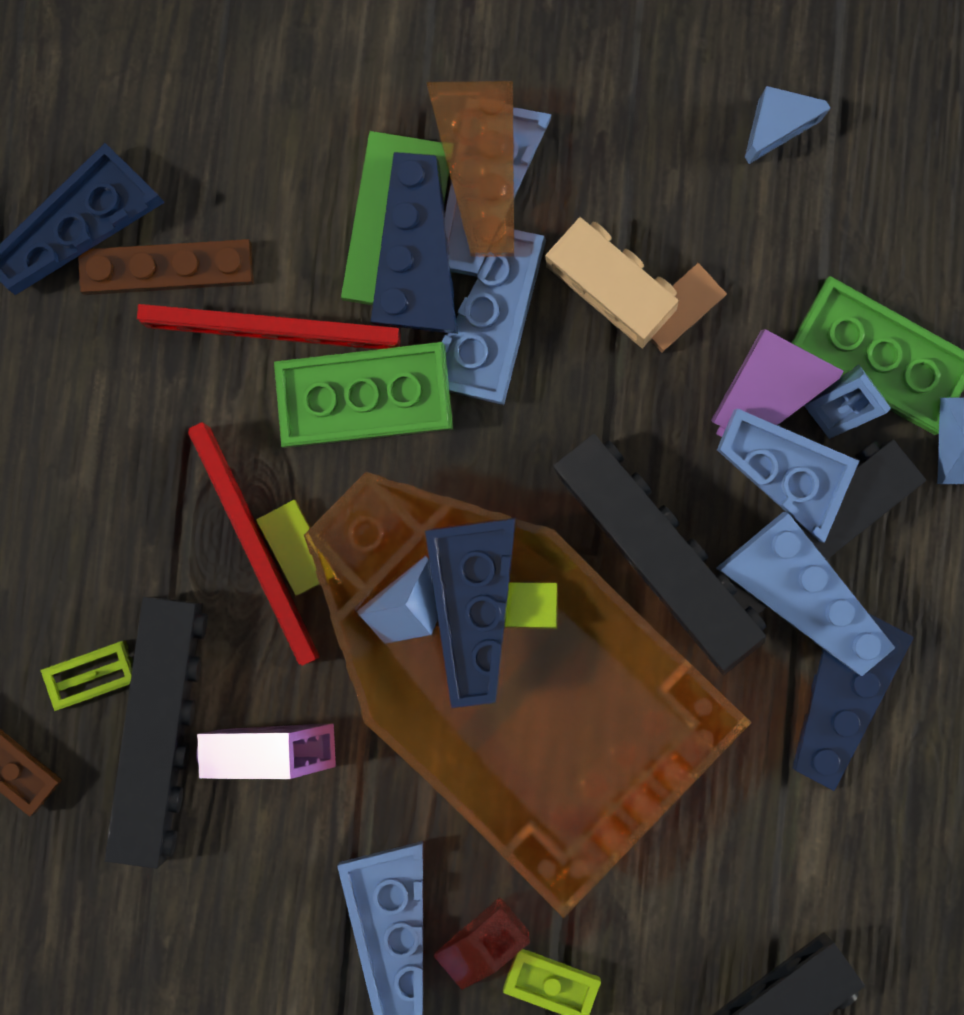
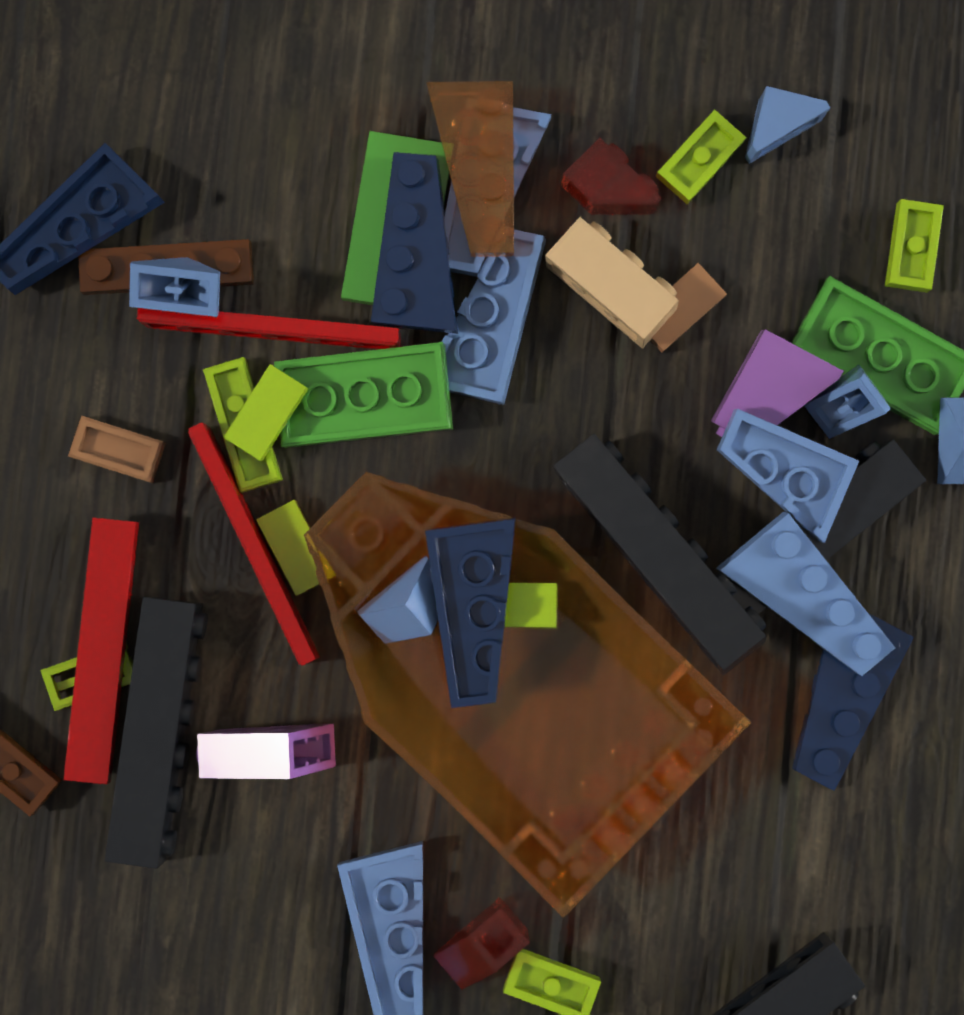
(101, 651): none -> red tile
(117, 449): none -> medium nougat tile
(175, 286): none -> medium blue slope
(229, 389): none -> lime tile
(265, 412): none -> lime tile
(608, 184): none -> clear red slope
(700, 156): none -> lime plate
(914, 245): none -> lime plate

